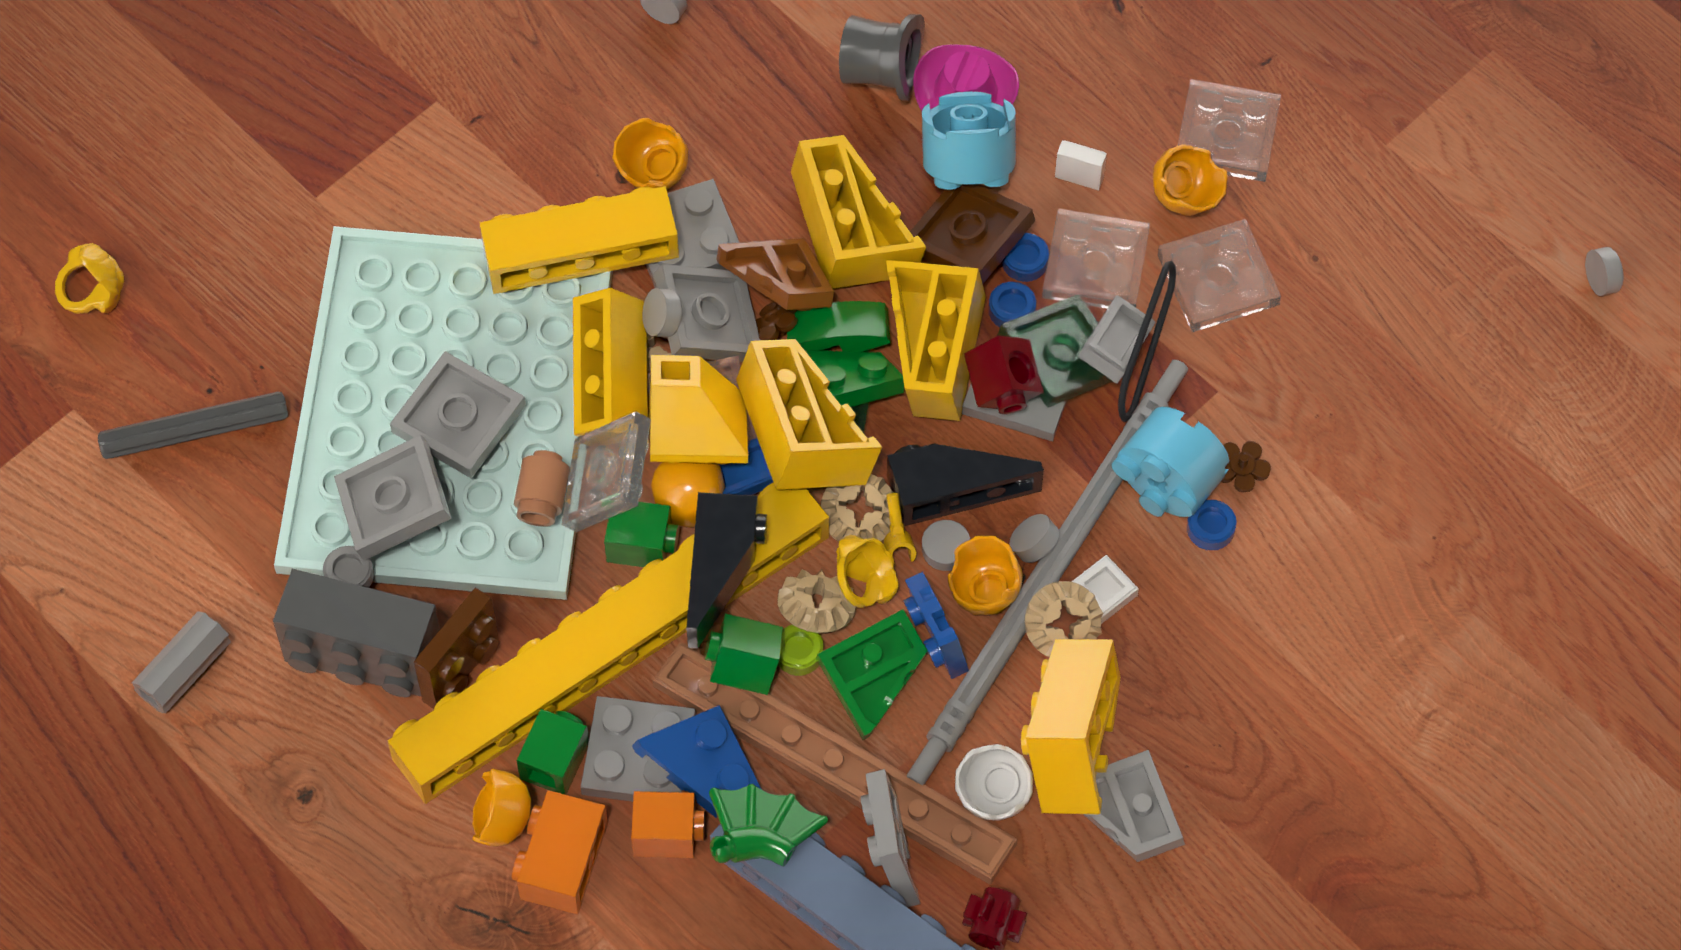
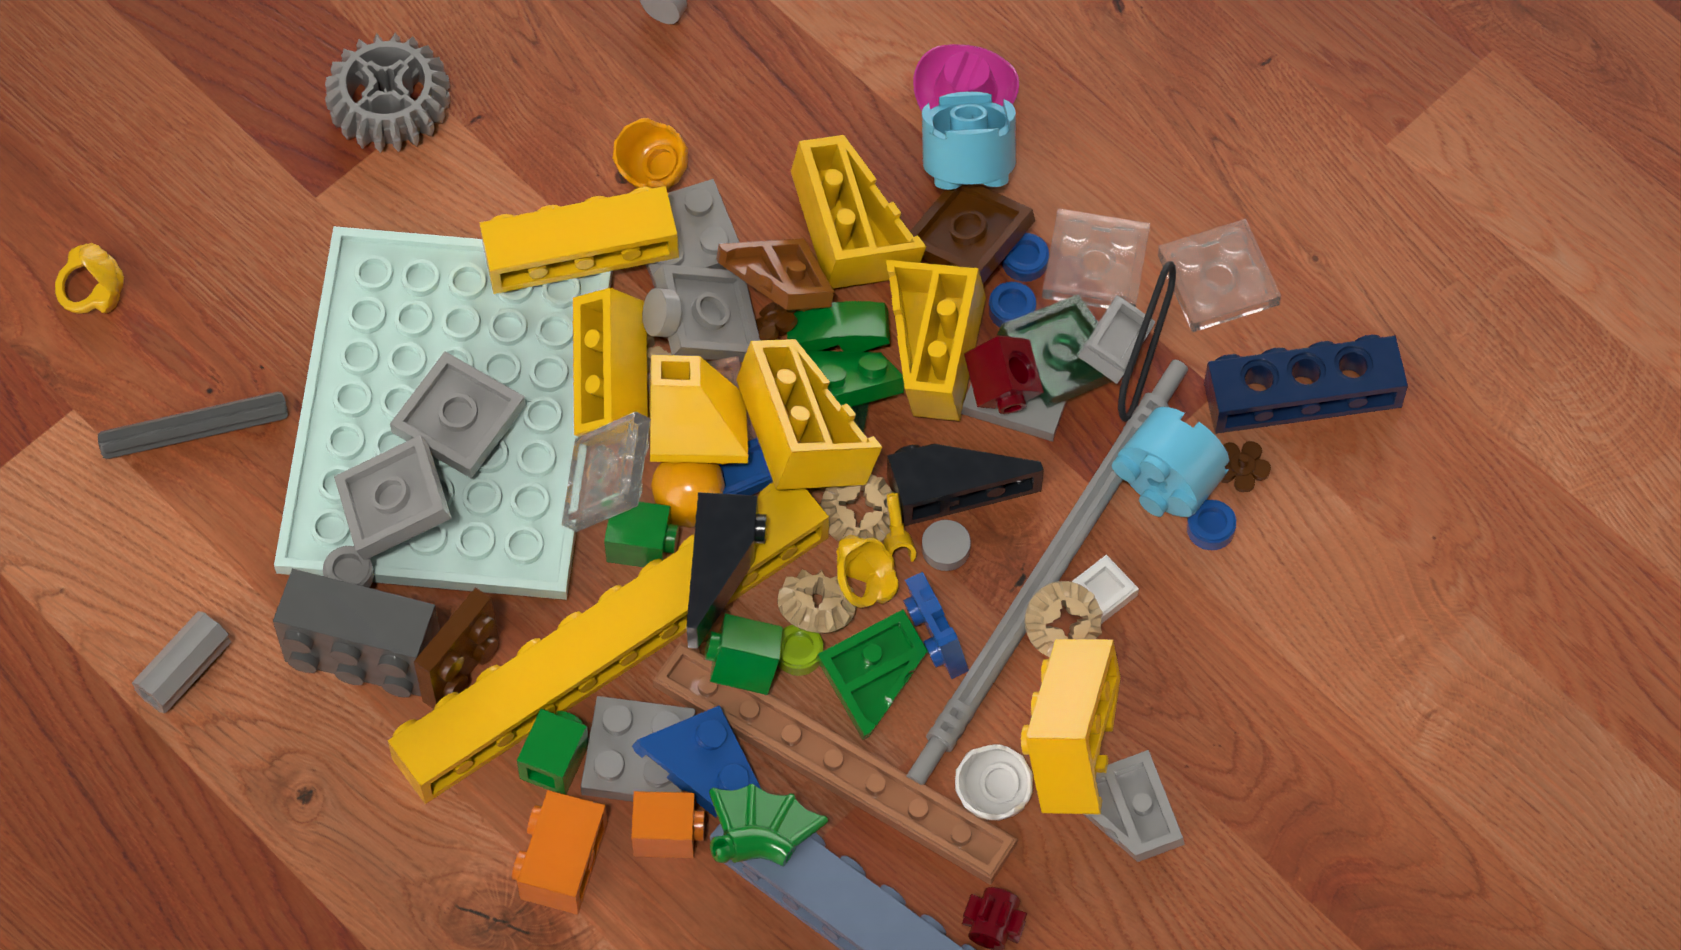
(386, 109): none -> light grey gear
(500, 809): light orange hair -> none
(541, 488): nougat brick -> none
(881, 52): dark grey piece -> none
(889, 844): light grey wing -> none
(985, 575): light orange hair -> none
(1034, 538): light grey tile -> none
(1080, 165): white tile -> none
(1188, 180): light orange hair -> none
(1232, 125): clear plate -> none
(1287, 401): none -> dark blue brick
(1604, 271): light grey tile -> none

